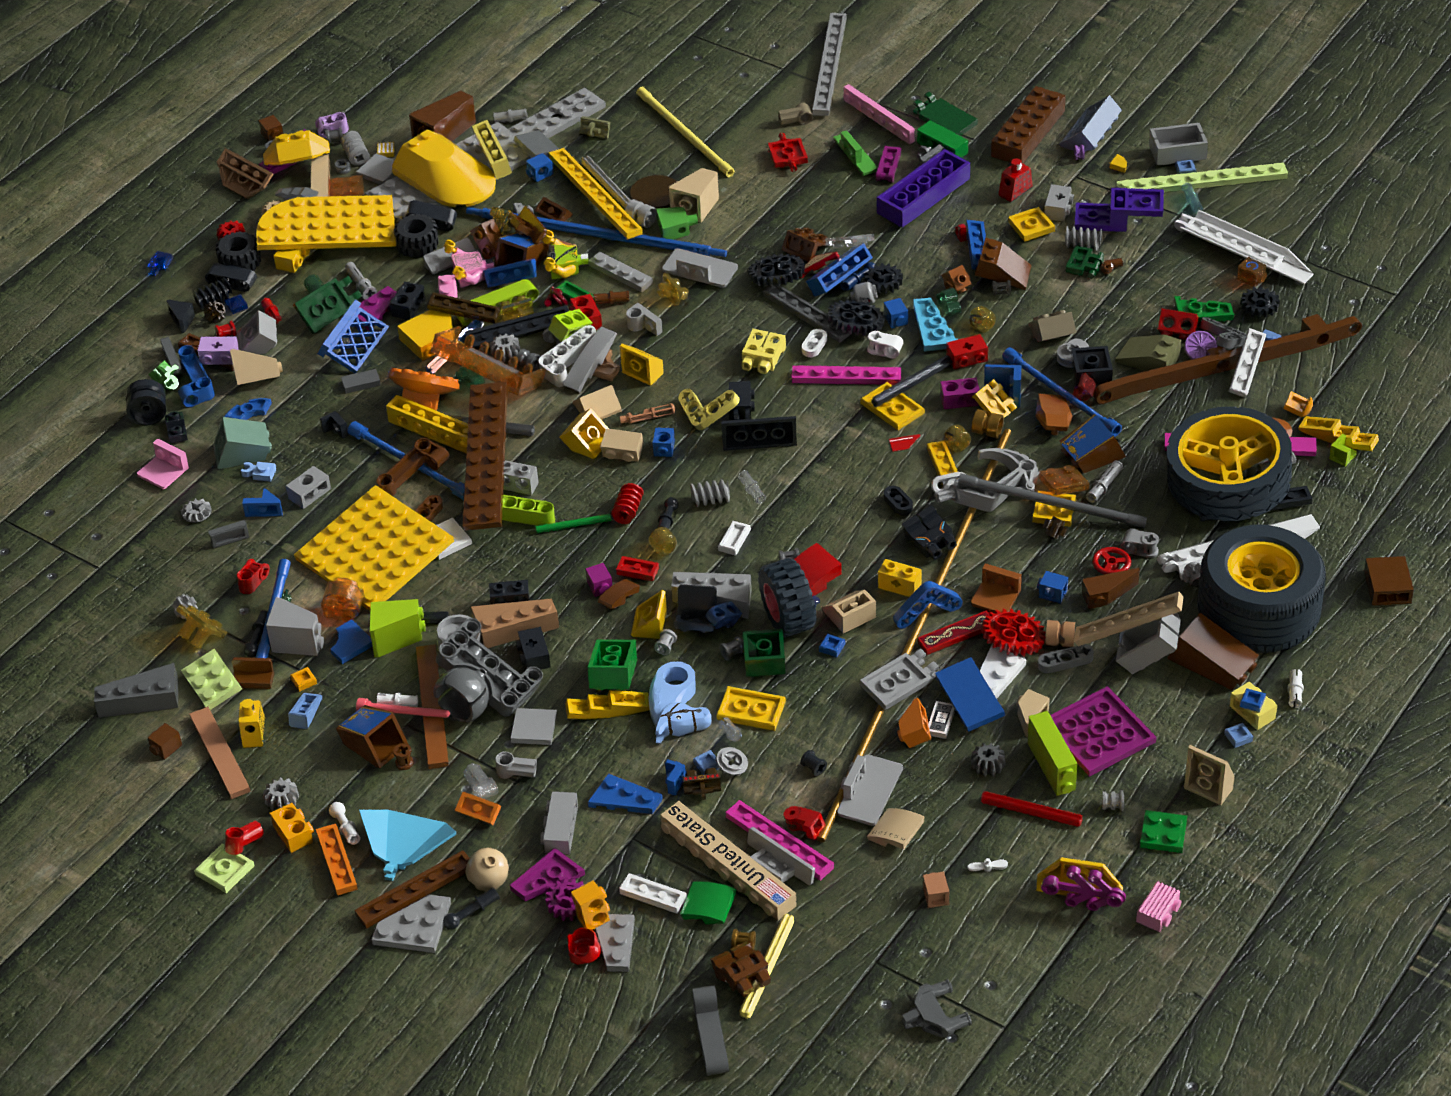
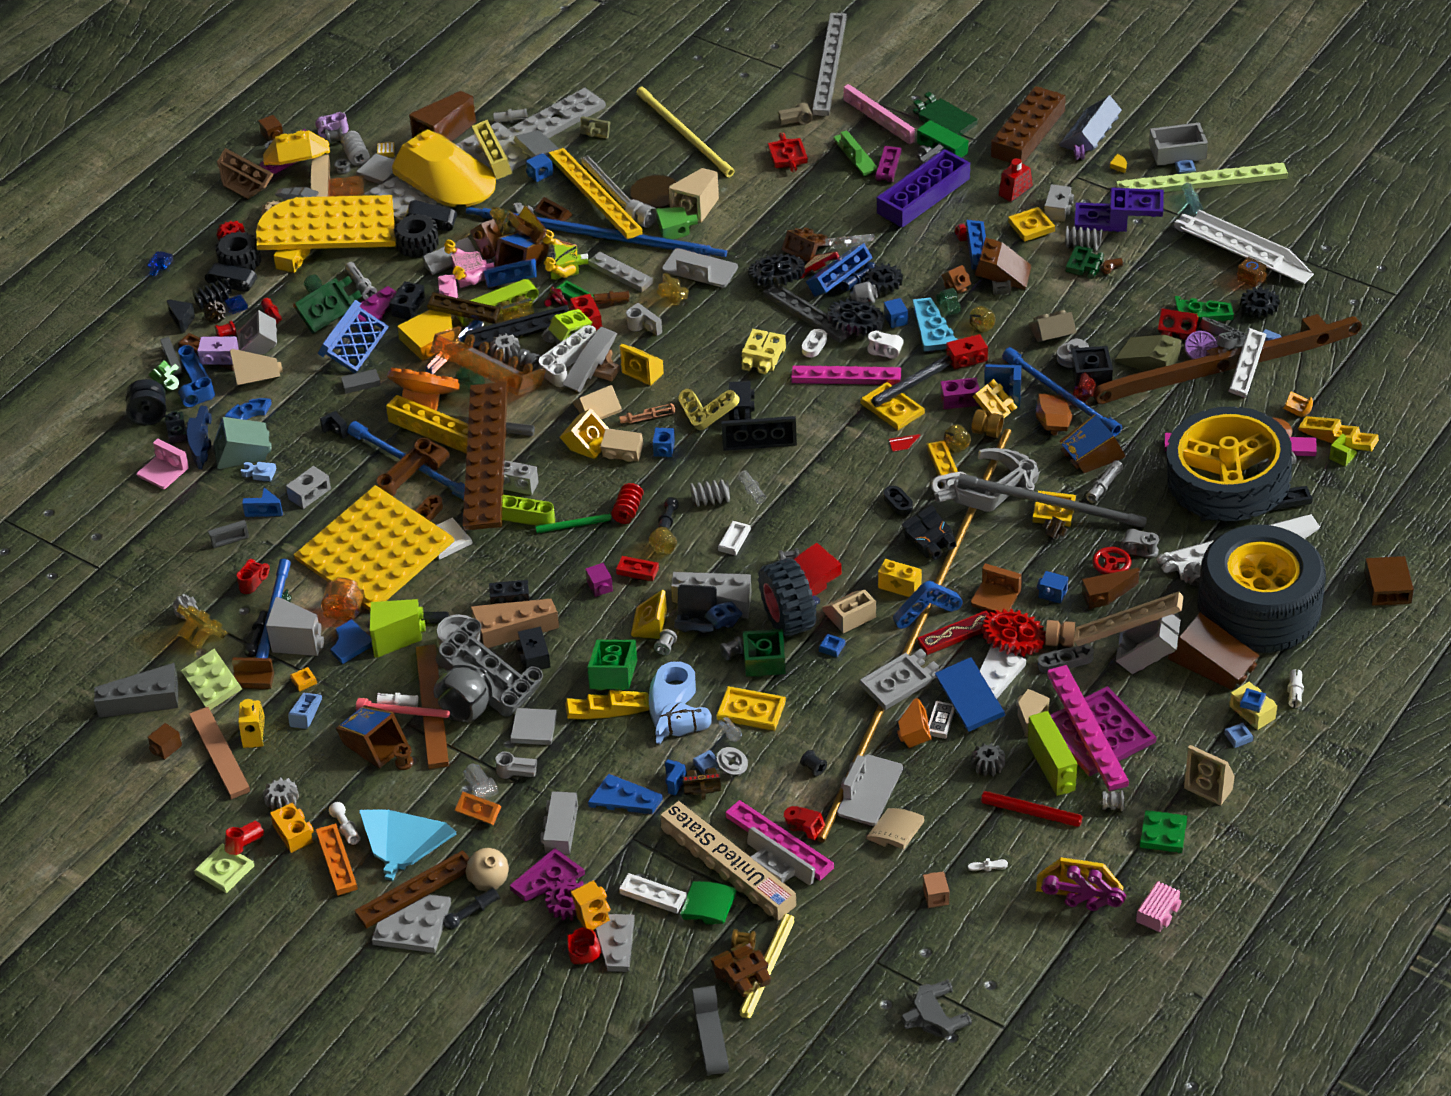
(194, 516): light grey gear -> none
(198, 436): none -> dark blue slope
(617, 594): reddish brown slope -> none
(1063, 480): clear orange plate -> none
(1088, 728): none -> dark pink plate

